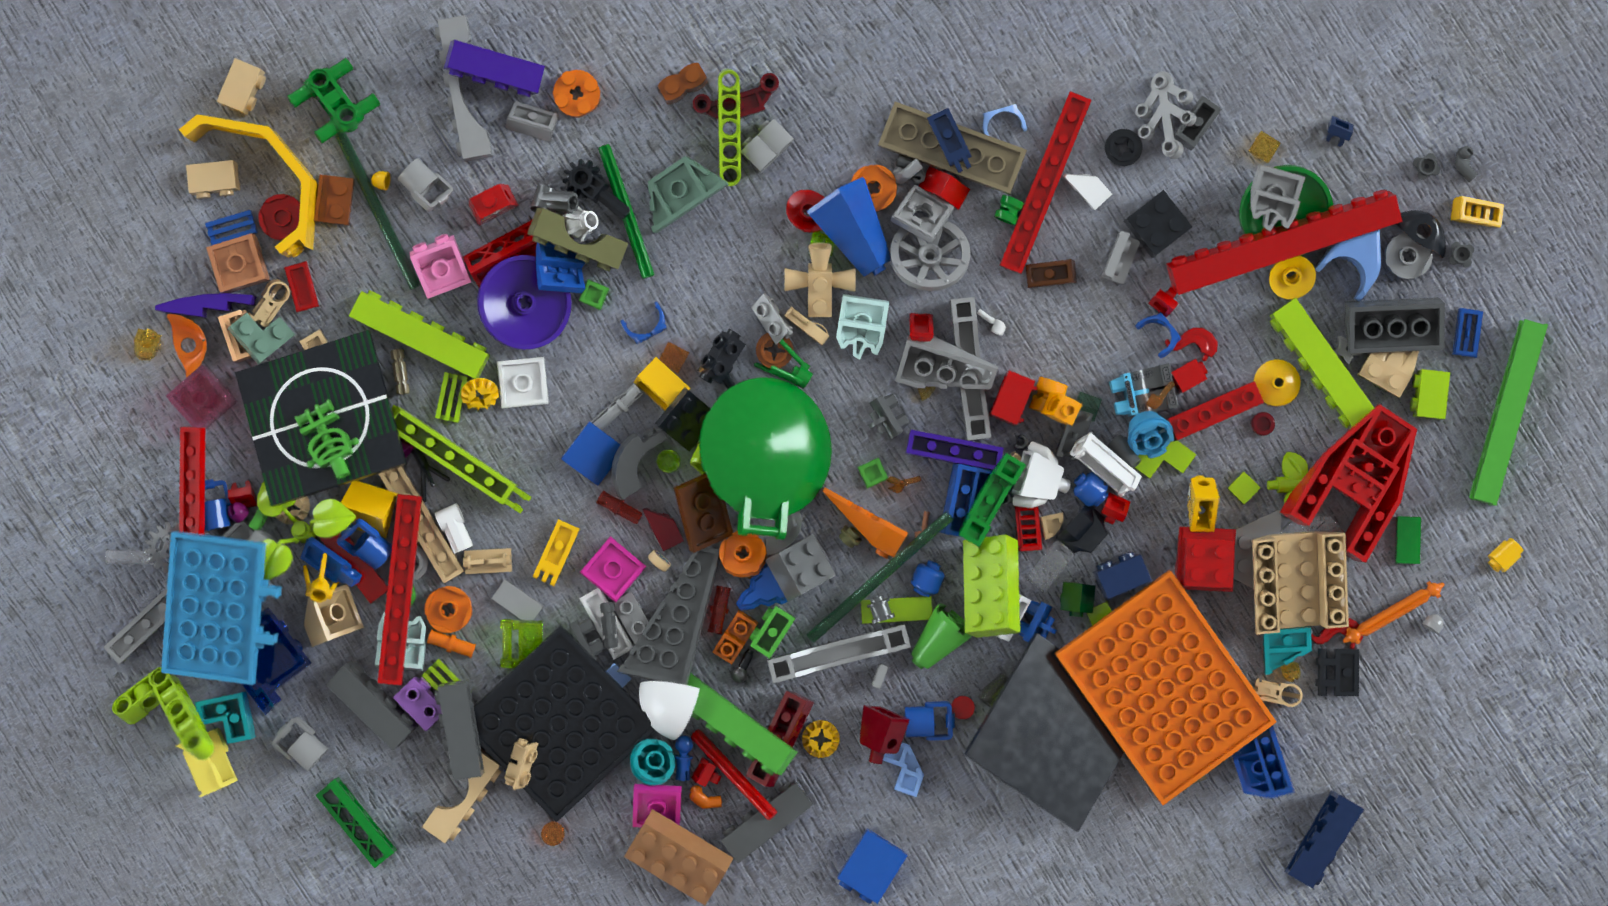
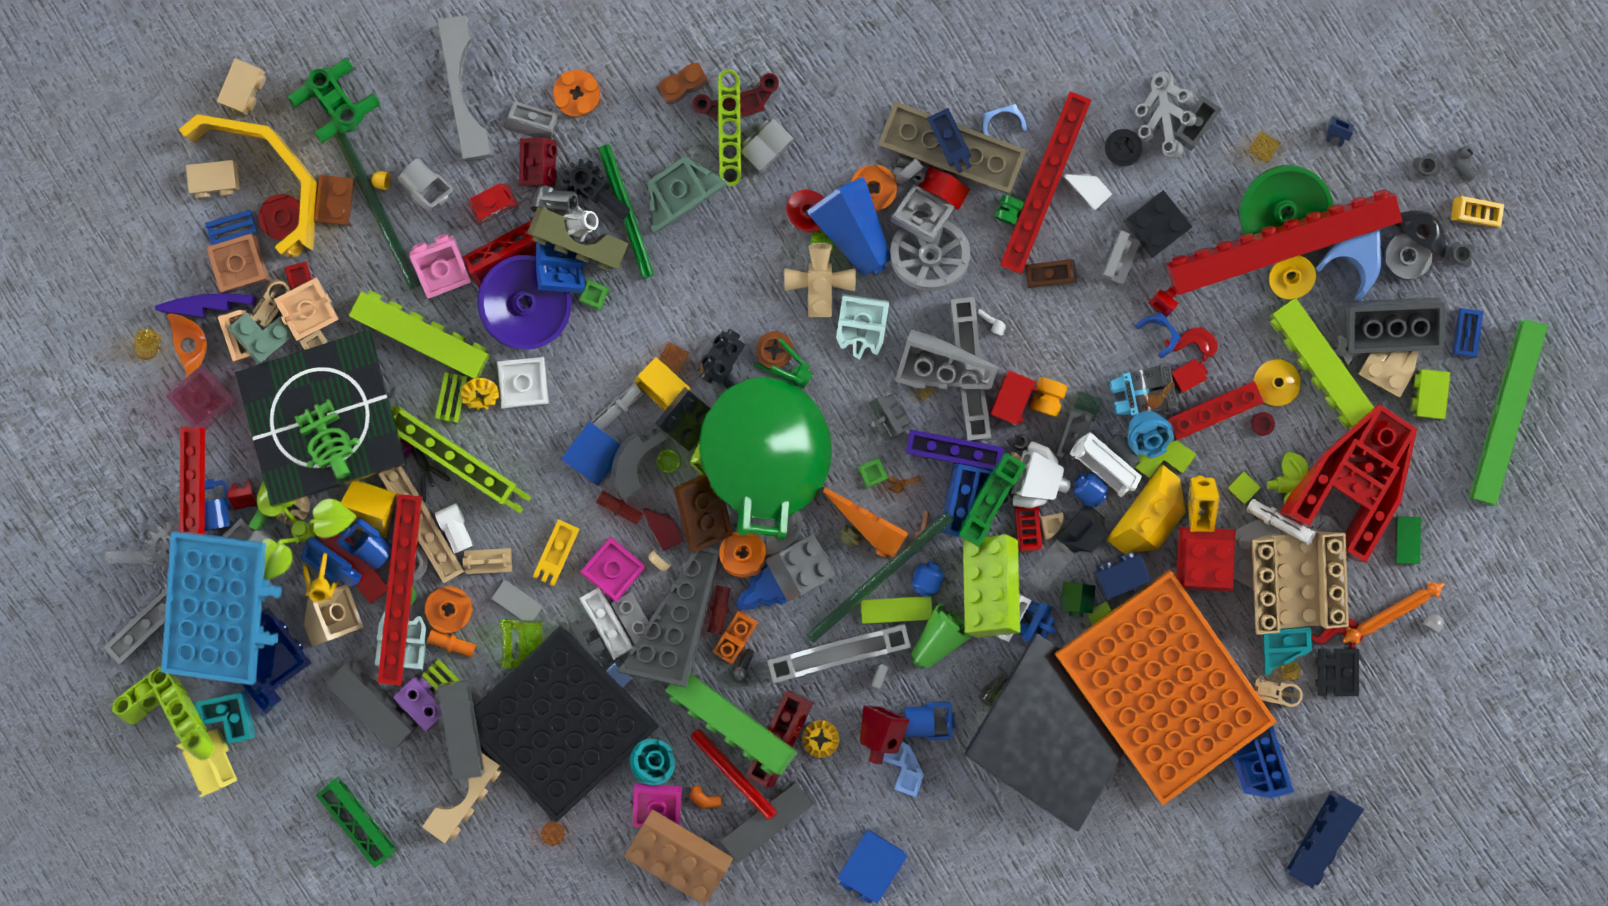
(238, 512): magenta hinge -> none
(306, 309): none -> light nougat plate
(306, 749): light grey piece -> none
(400, 371): dark tan axle -> none
(493, 67): dark purple brick -> none
(519, 774): tan hinge -> none
(537, 162): none -> dark red bracket
(609, 625): dark grey axle -> none
(639, 338): blue cap -> none
(667, 706): white brick -> none
(684, 745): blue pin -> none
(705, 772): red tile -> none
(770, 317): light grey hinge -> none
(772, 632): bright green brick -> none
(807, 326): tan piece -> none
(880, 609): dark grey brick -> none
(921, 327): red tile -> none
(963, 707): red tile -> none
(1061, 408): light orange brick -> none
(1115, 508): red tile -> none
(1151, 514): none -> yellow wedge
(1272, 517): none -> white pin
(1275, 195): light grey plate -> none
(1505, 555): yellow brick -> none

